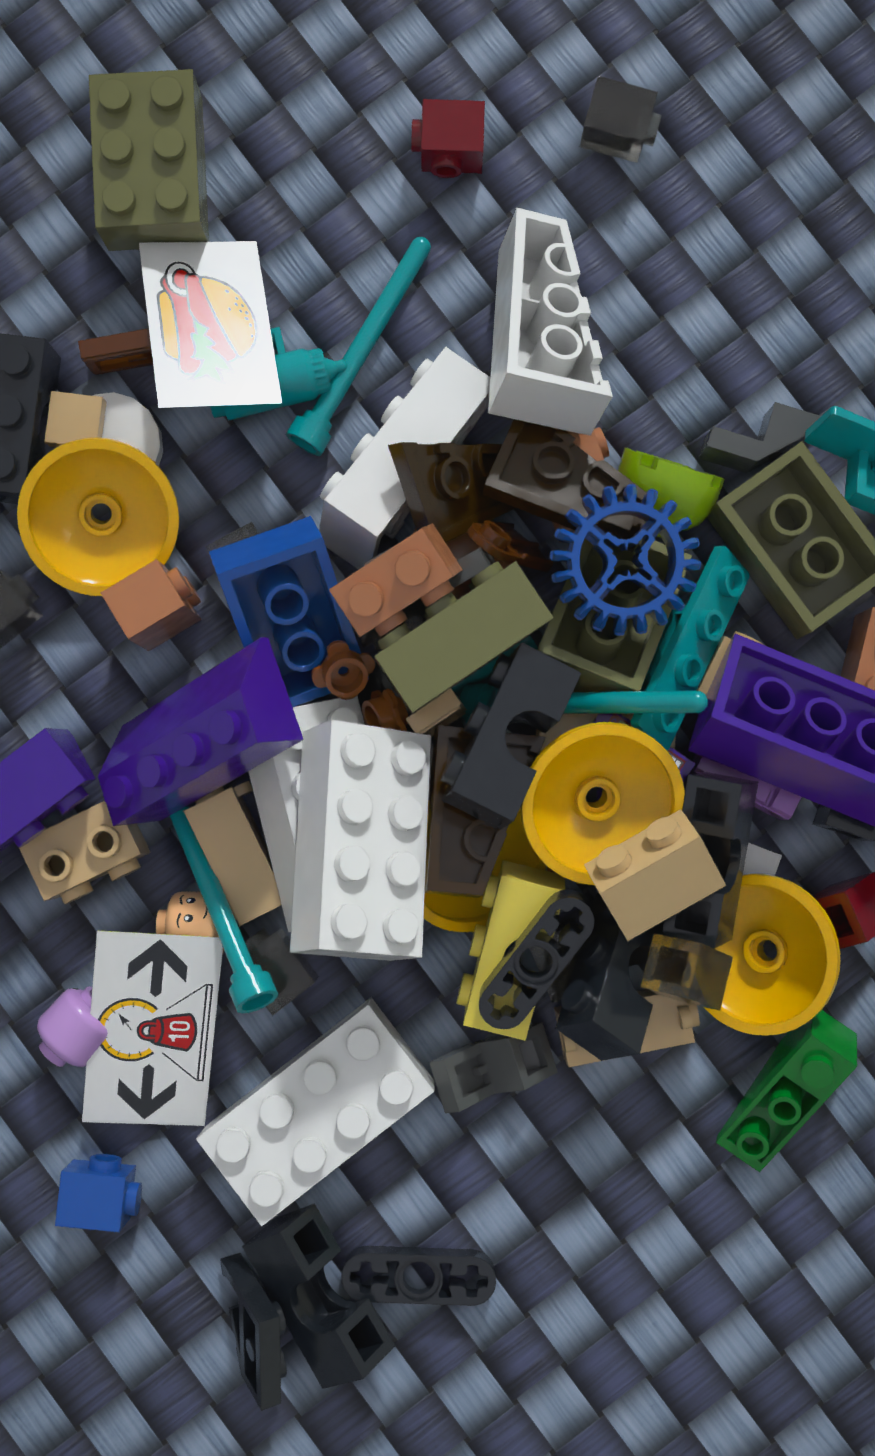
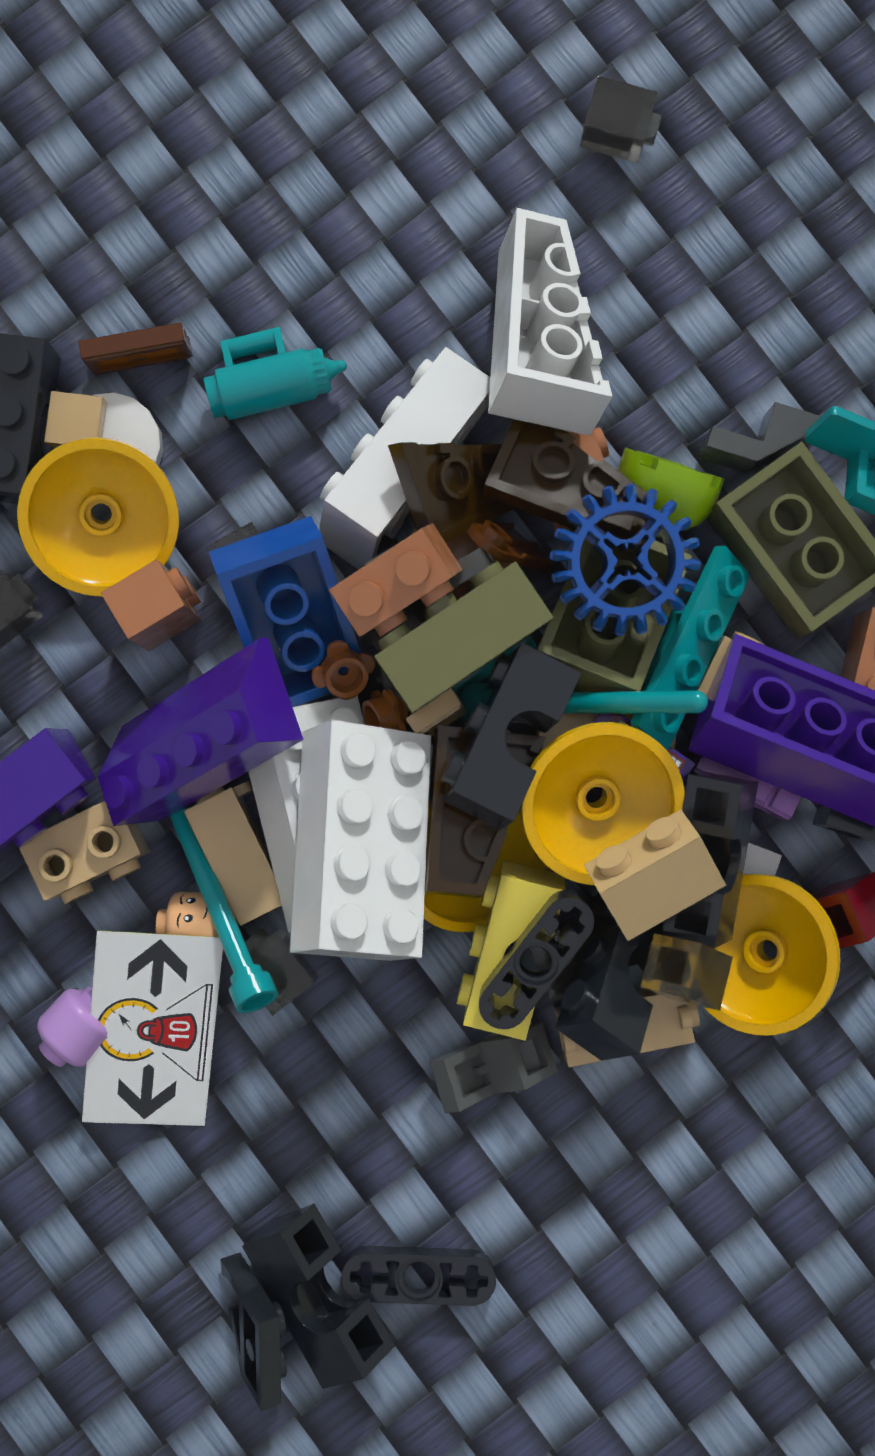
(98, 1194): blue brick -> none
(148, 158): olive brick -> none
(208, 324): sticker -> none
(313, 428): teal piece -> none
(316, 1111): white brick -> none
(450, 137): dark red brick -> none
(790, 1089): green slope -> none

